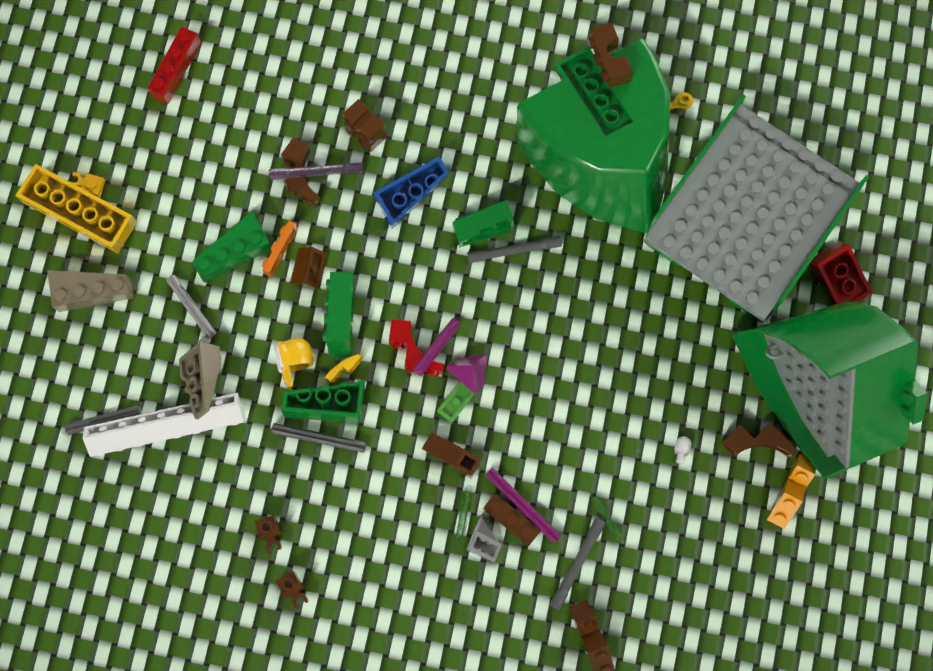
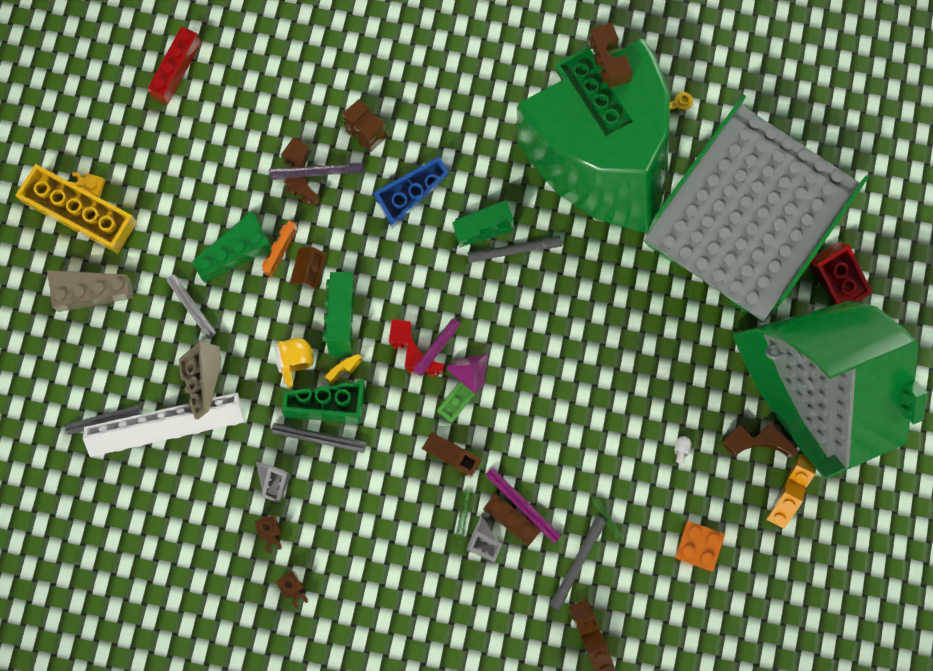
(272, 481): none -> light grey slope
(699, 546): none -> orange plate

